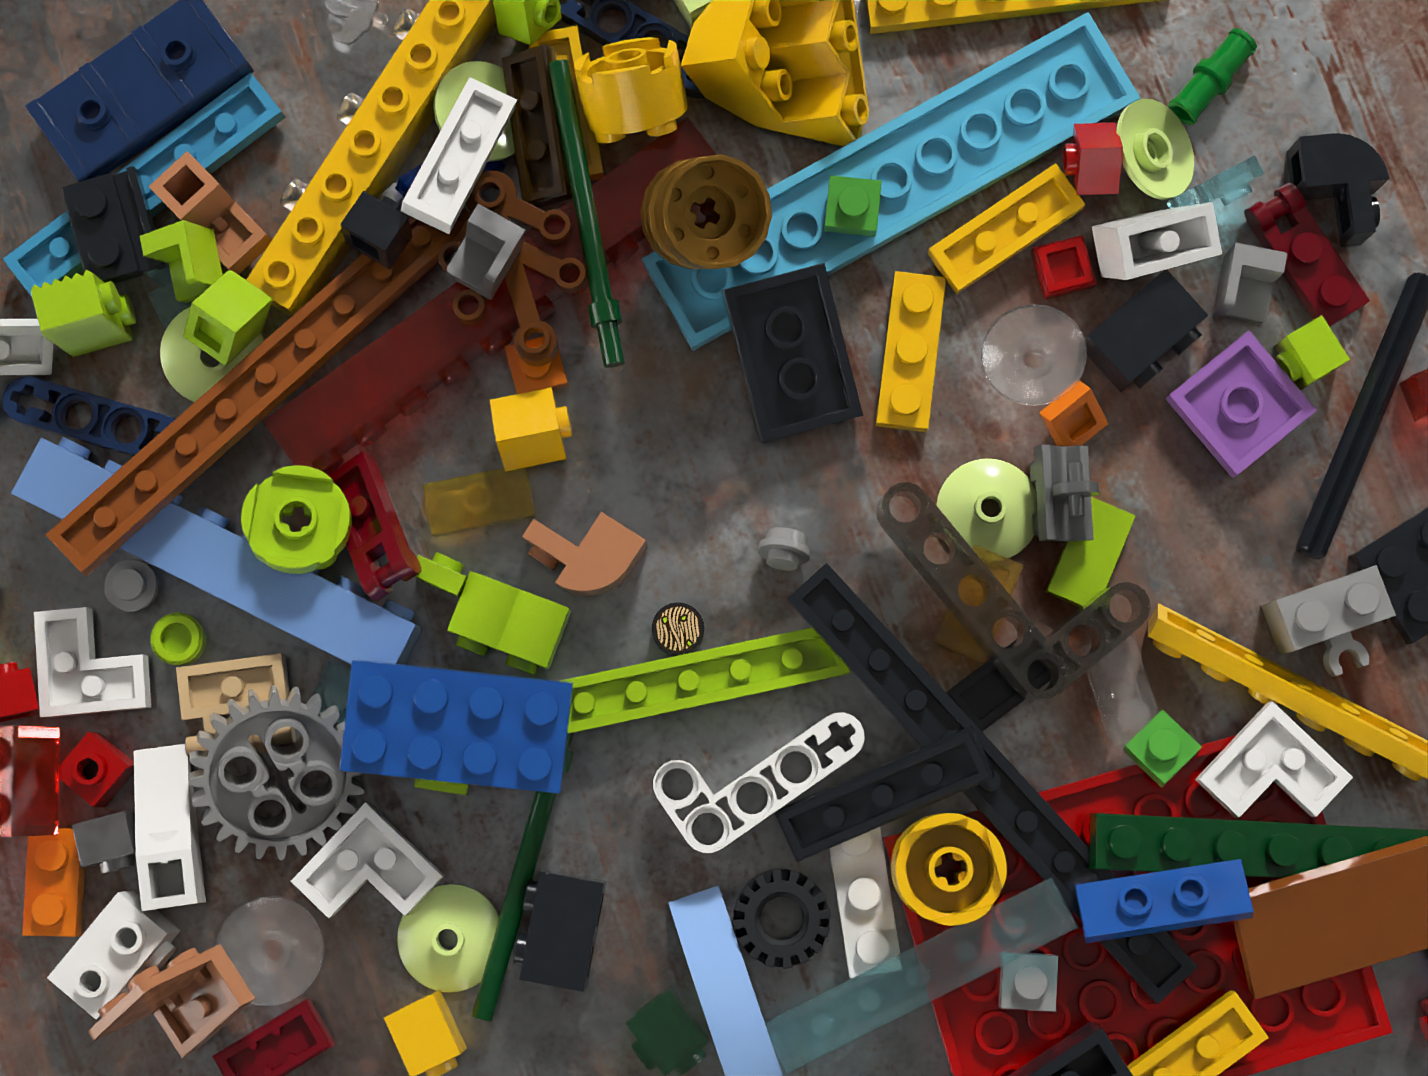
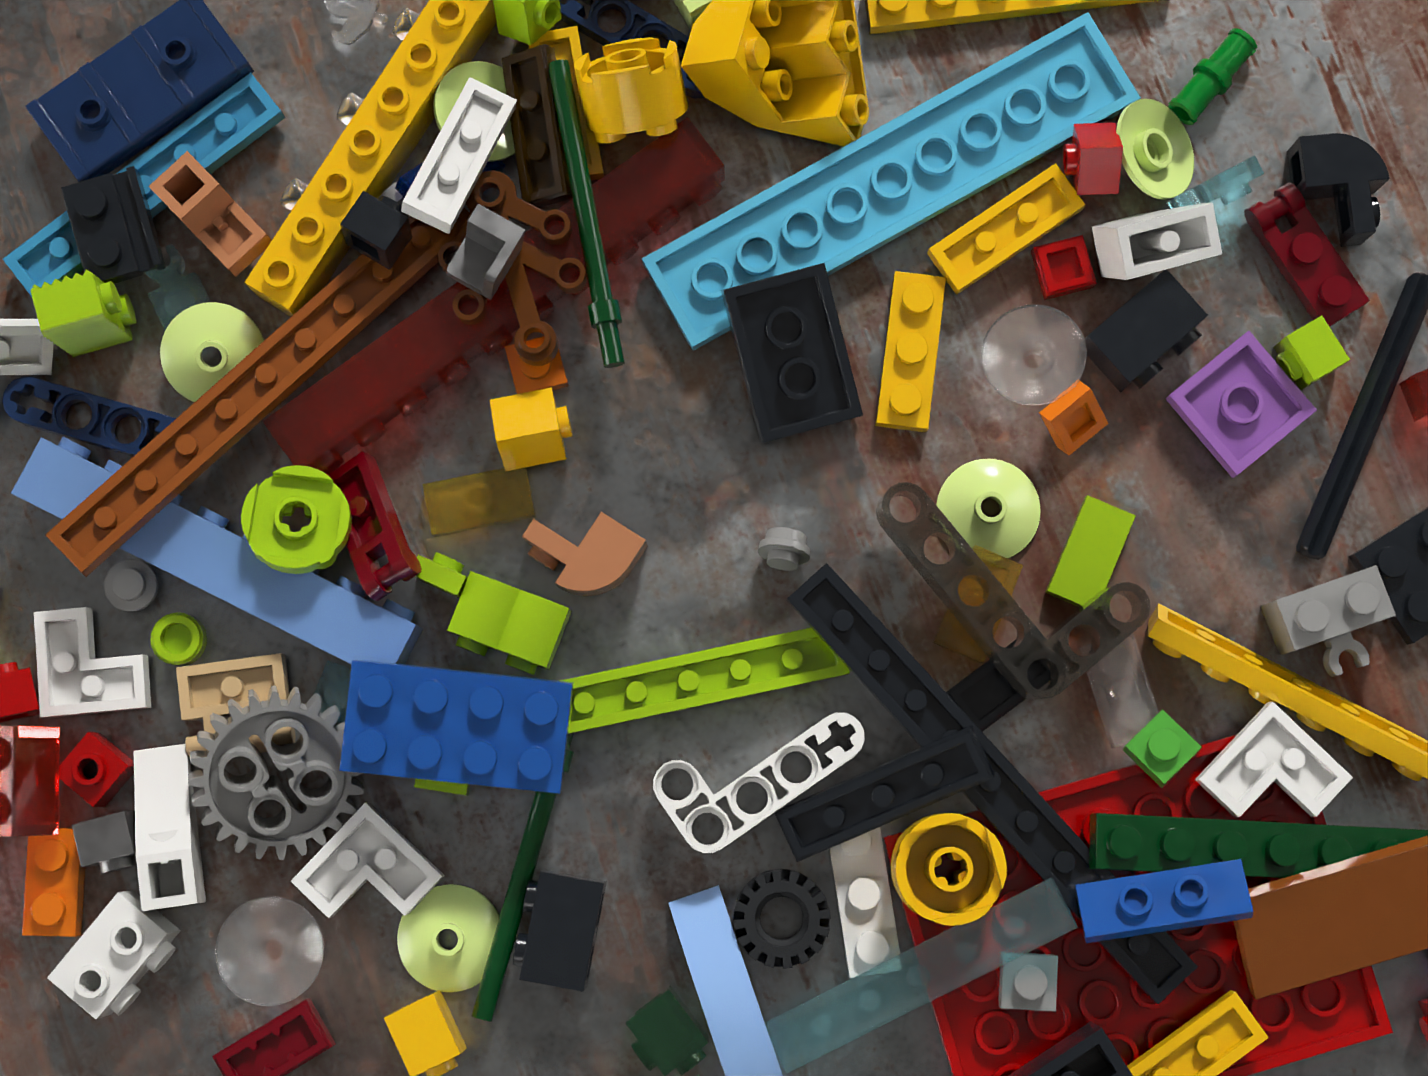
(187, 998): nougat bracket -> none
(190, 255): lime panel -> none
(227, 317): lime panel -> none
(678, 629): tile -> none
(734, 208): pearl gold wheel -> none
(852, 206): bright green plate -> none
(1063, 493): dark grey hips -> none
(1248, 282): light grey panel -> none

